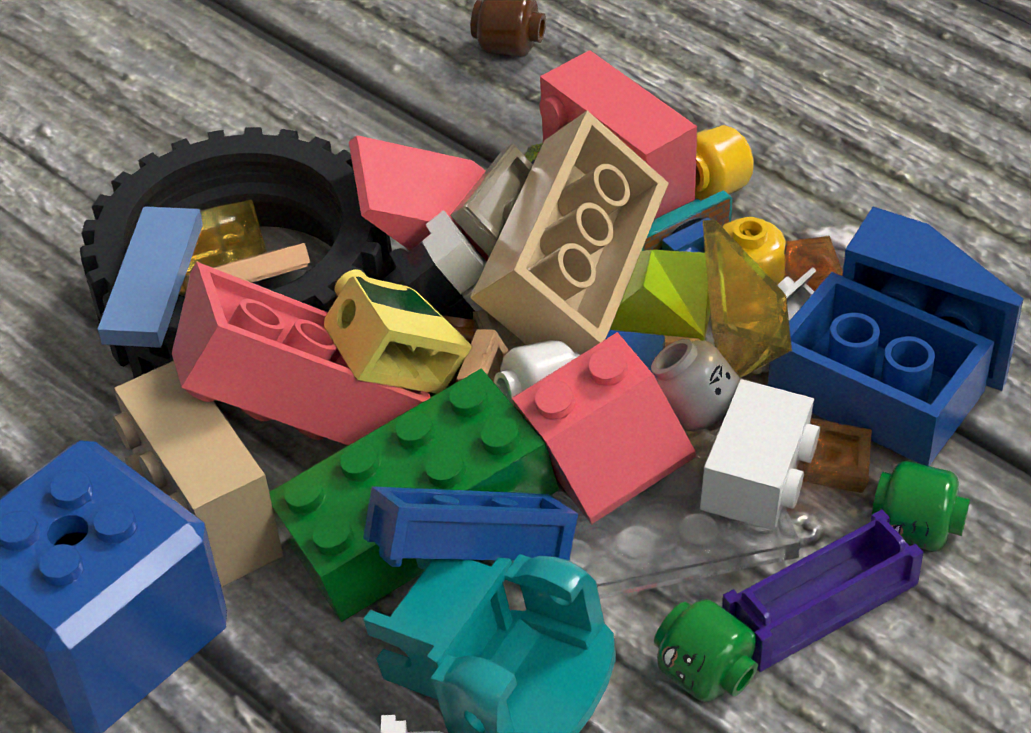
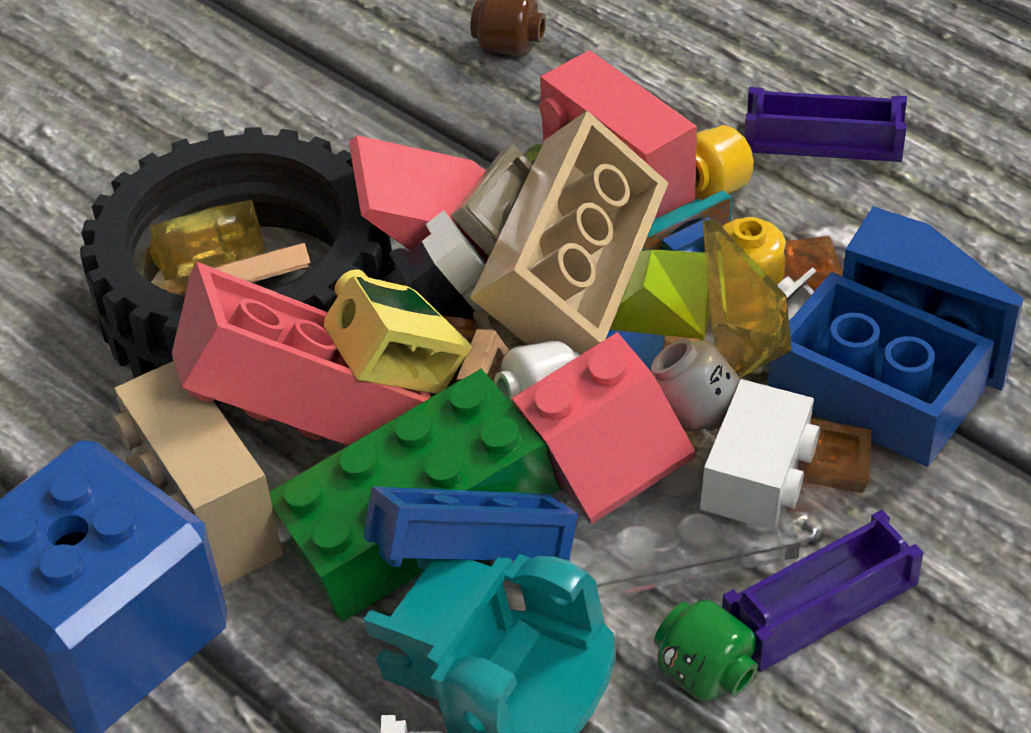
(150, 277): medium blue tile -> none
(826, 125): none -> dark purple container
(922, 504): green head -> none

